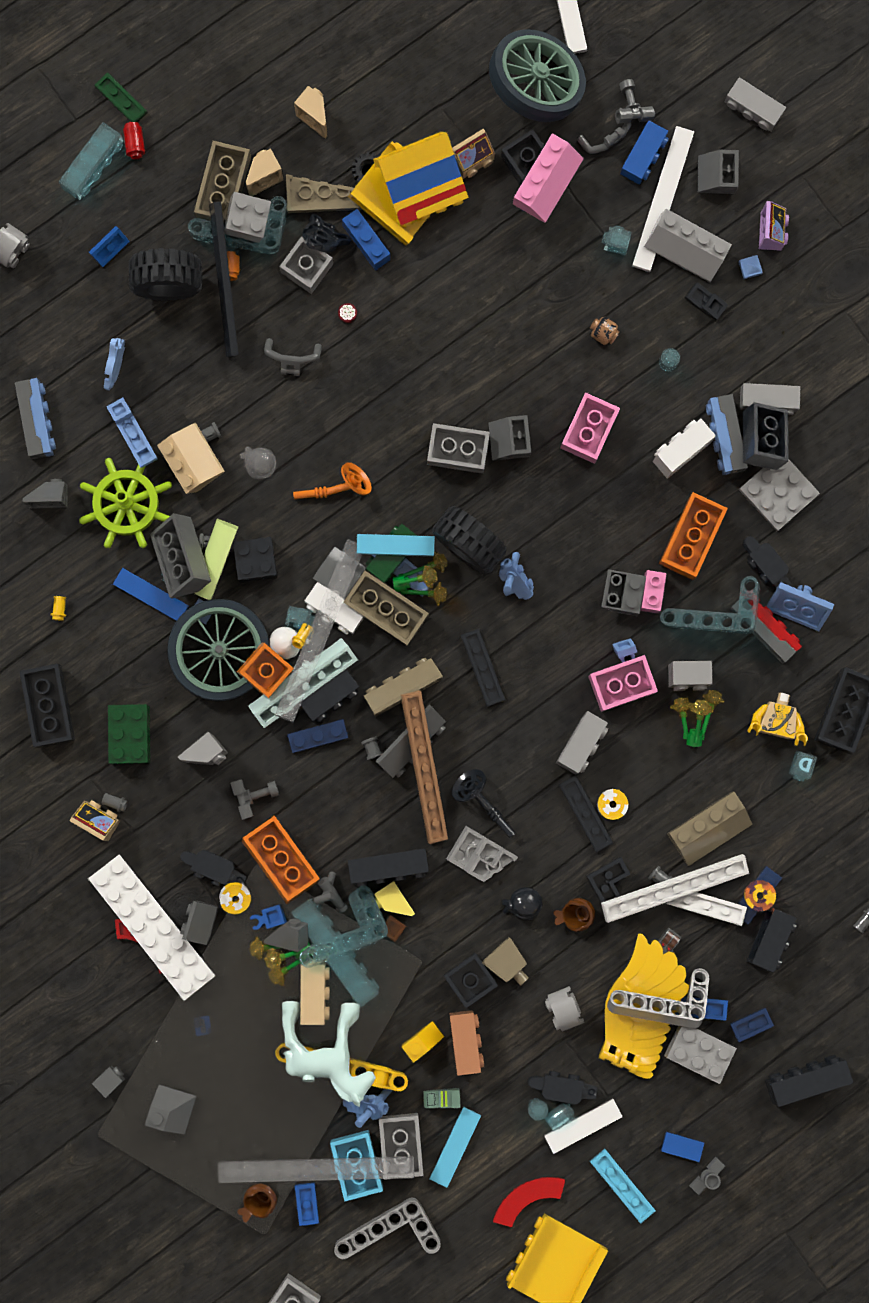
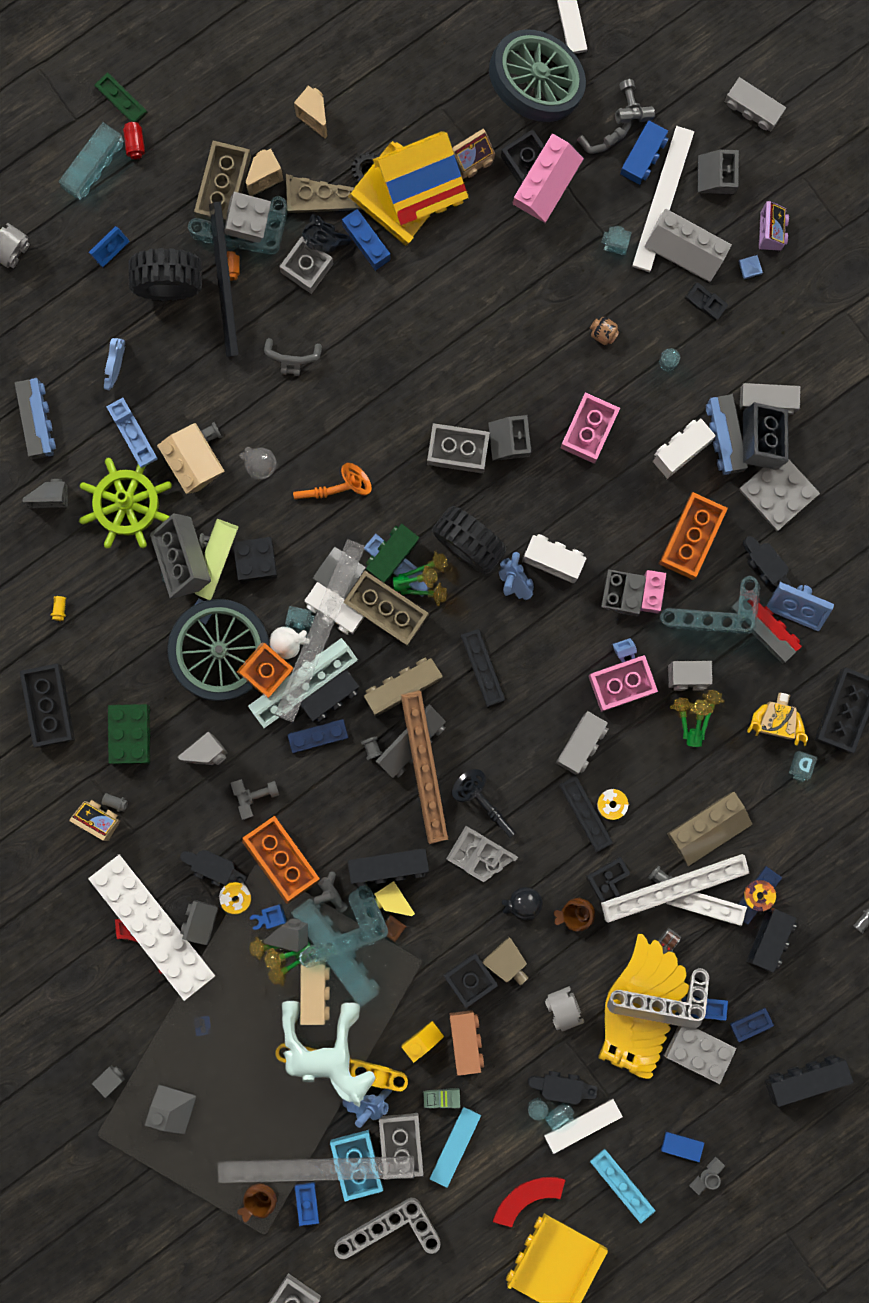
(150, 594): blue tile -> none
(299, 640): yellow pin -> none
(347, 313): tile -> none
(395, 545): medium azure tile -> none
(554, 558): none -> white brick

